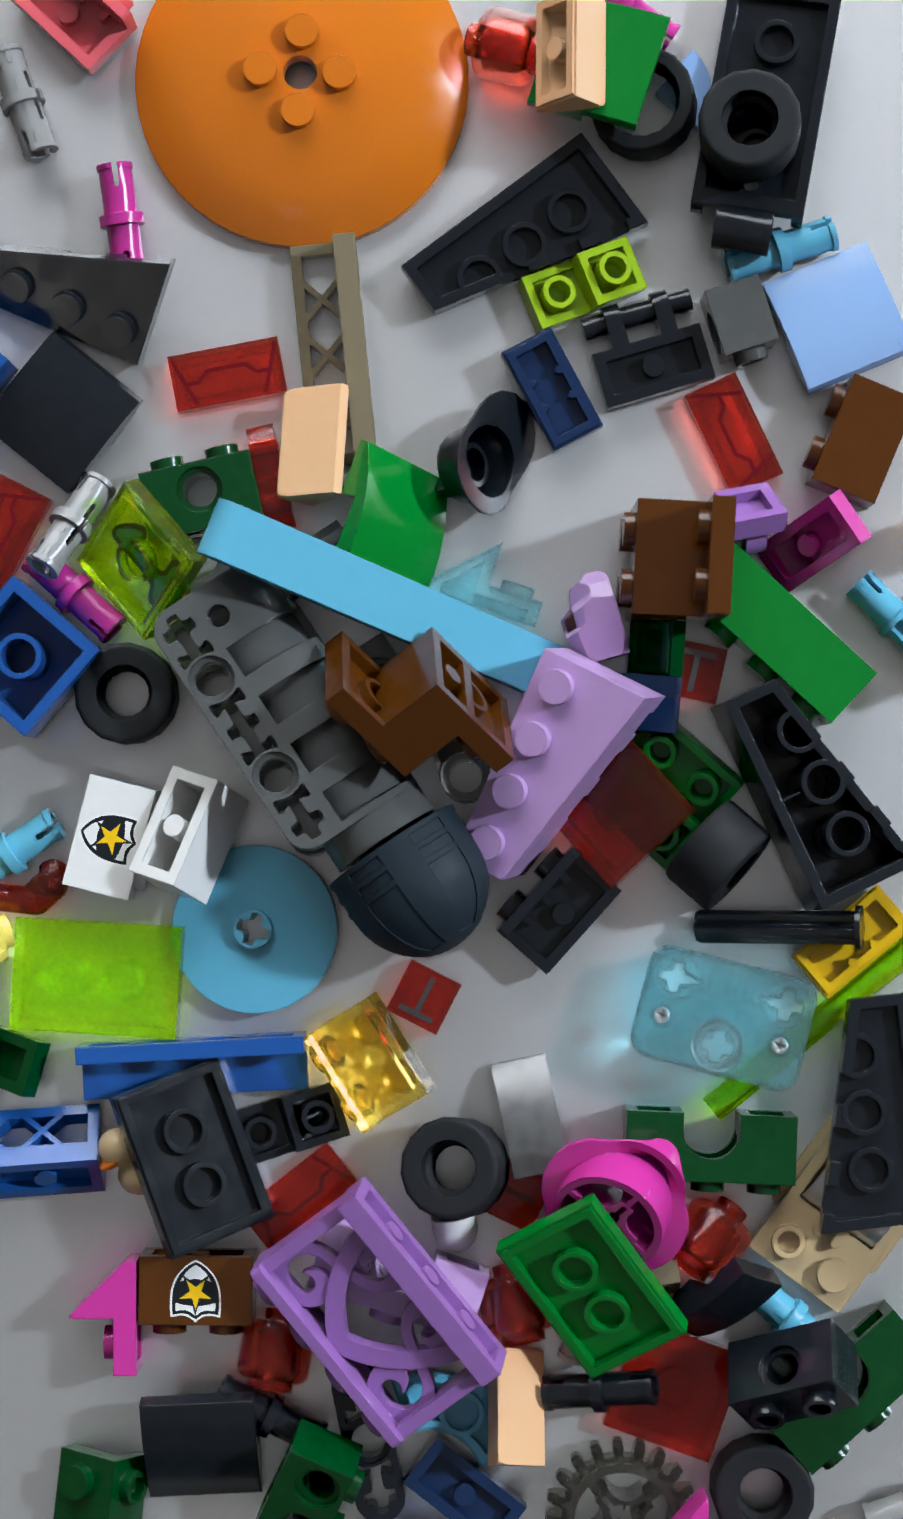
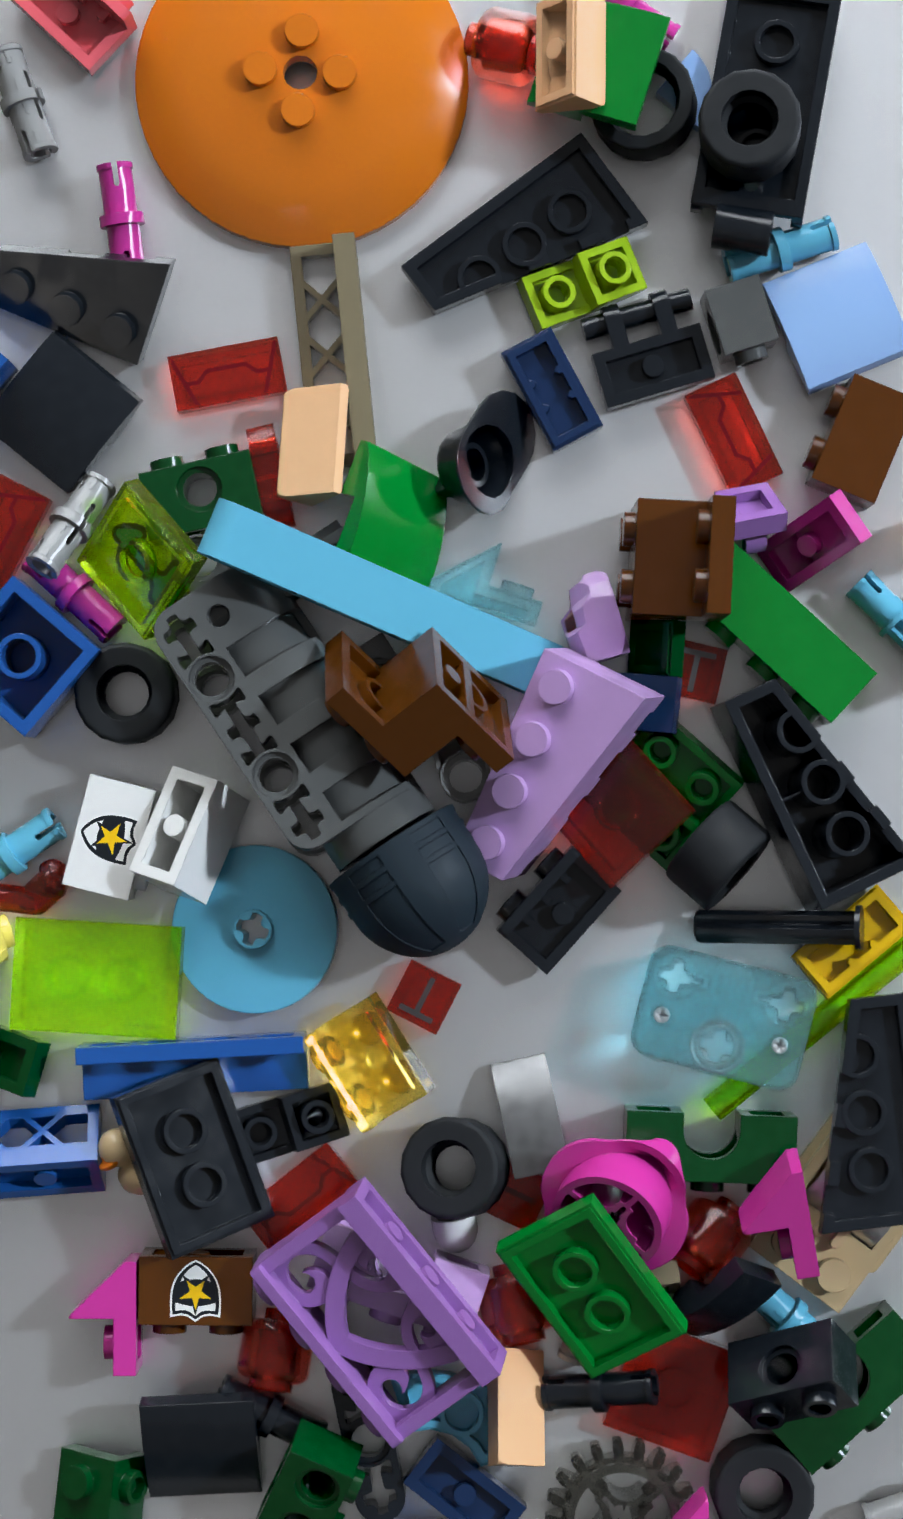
(782, 1205): none -> dark pink slope

